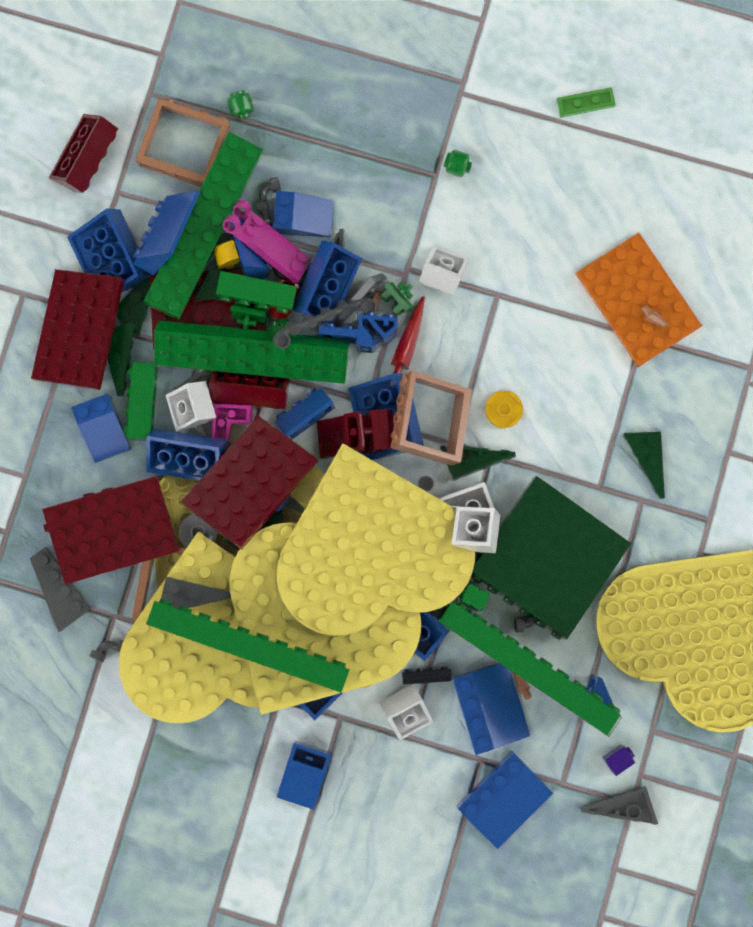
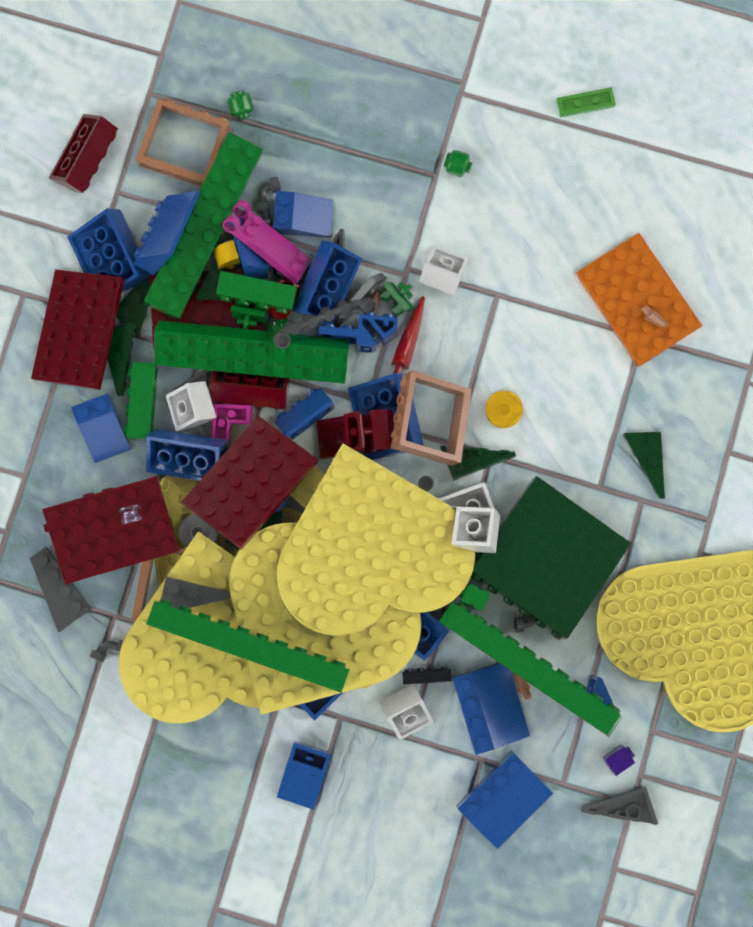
(130, 516): none -> clear purple wheel

